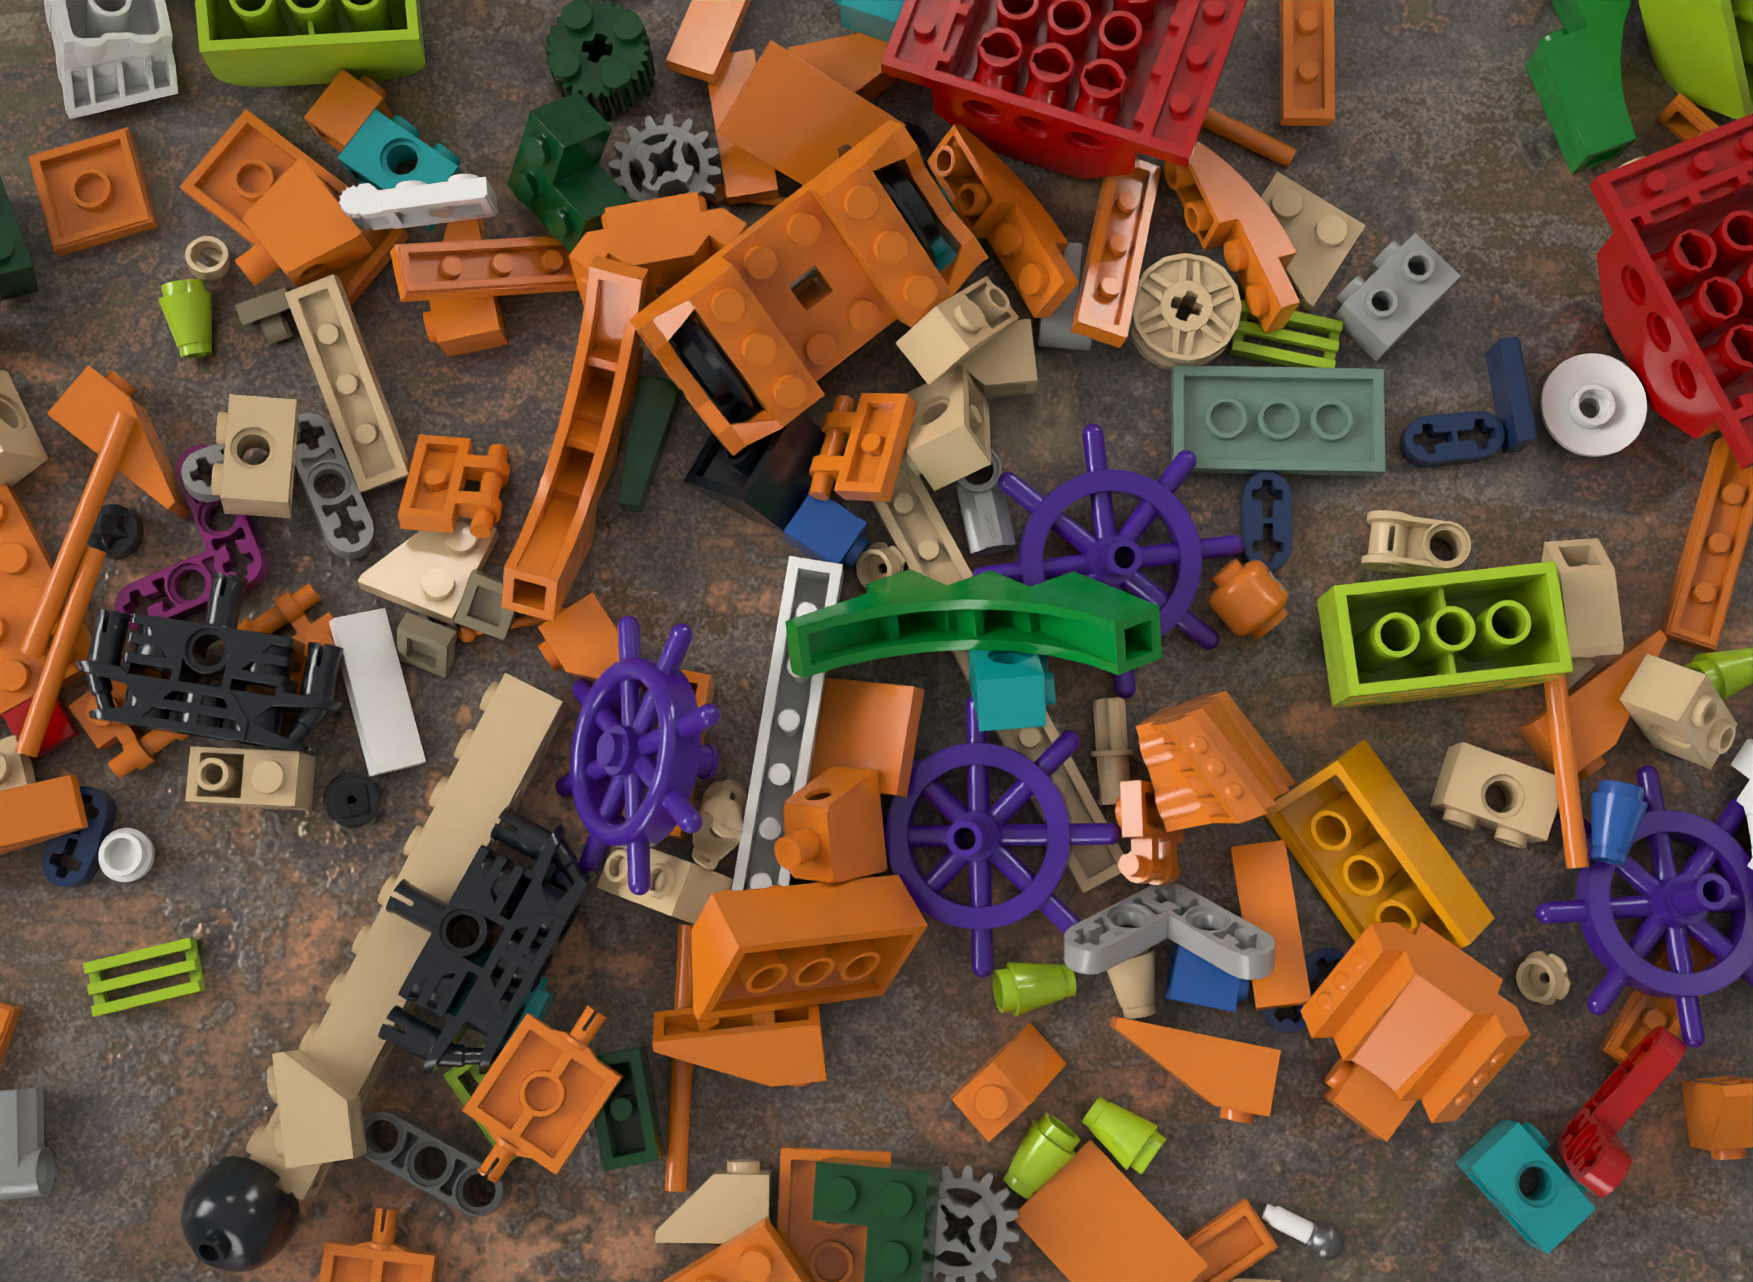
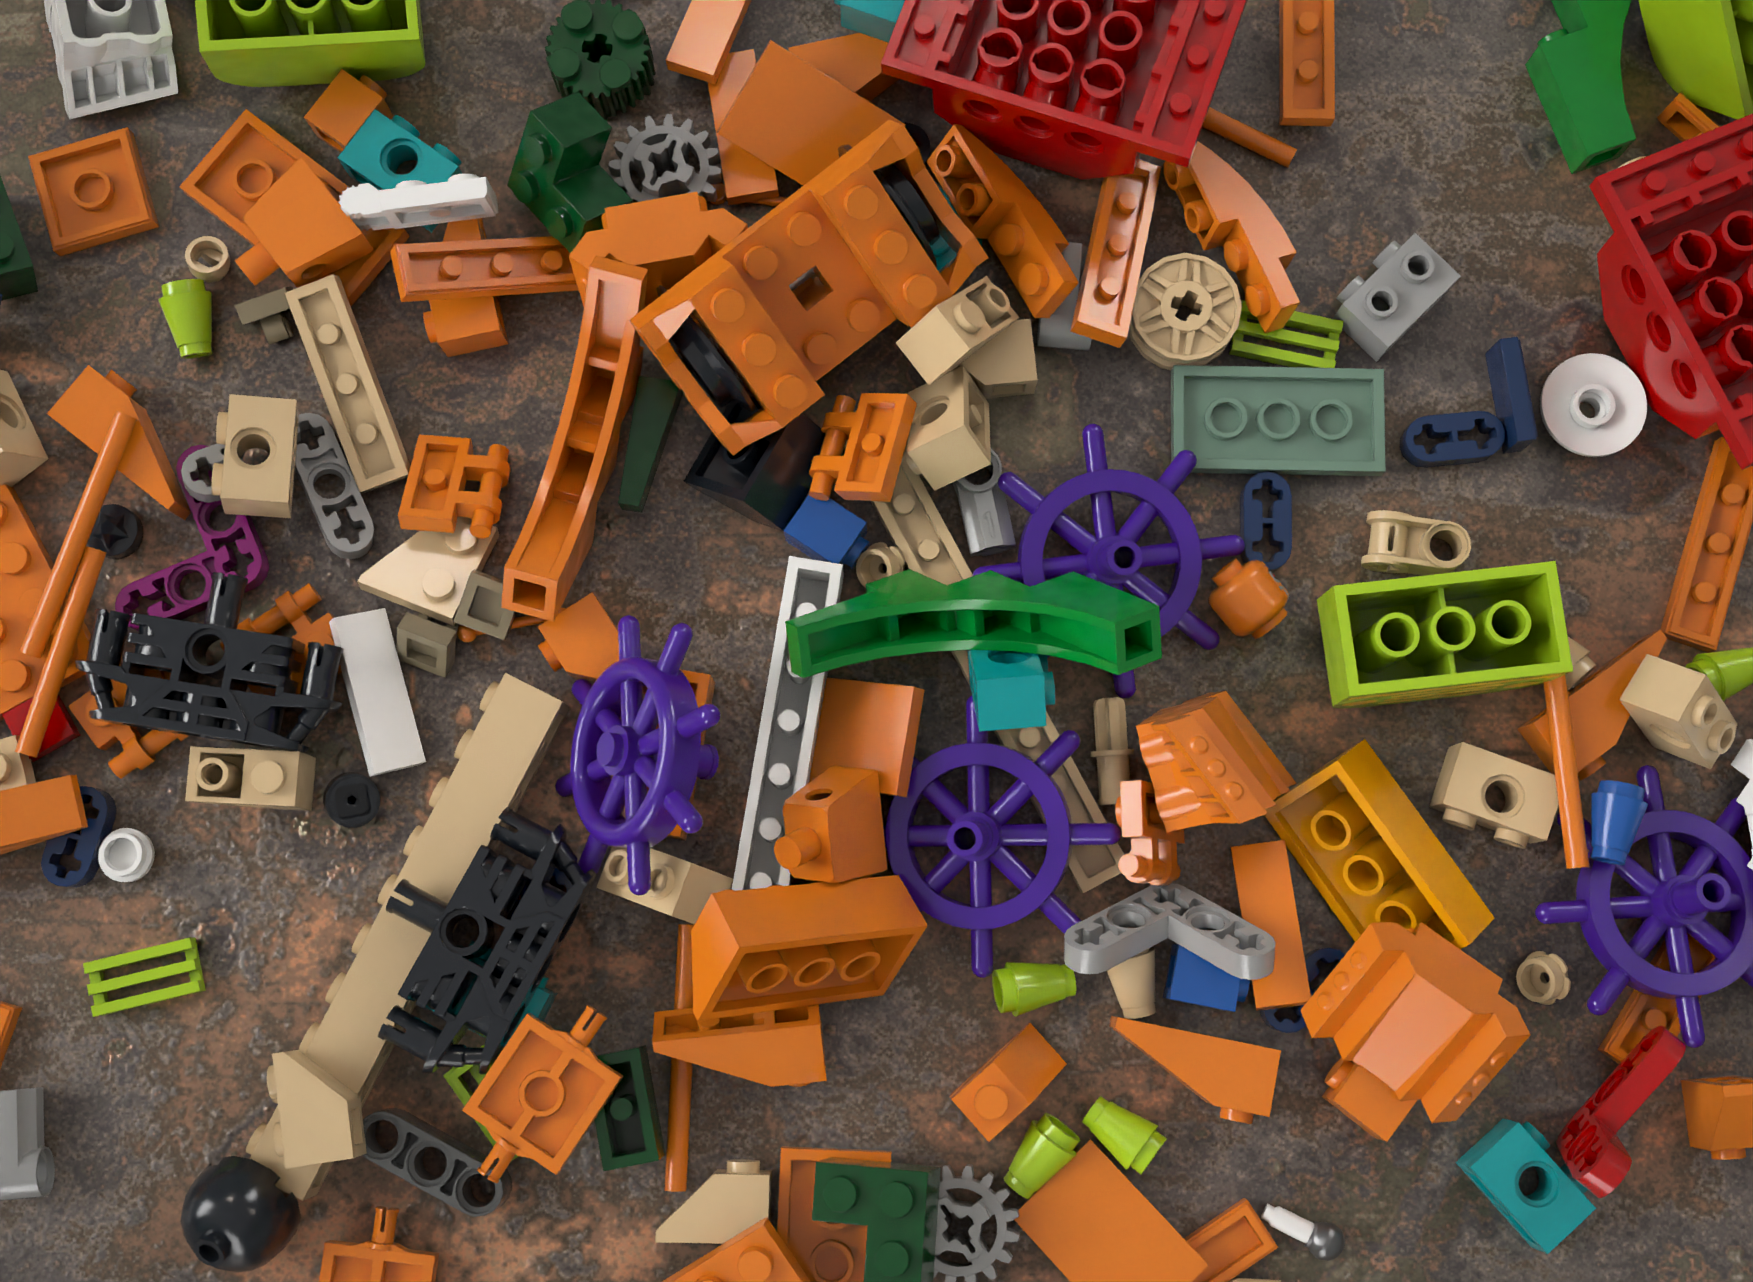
(721, 823): tan piece -> none
(1317, 232): tan wing -> none
(1587, 596): tan slope -> none

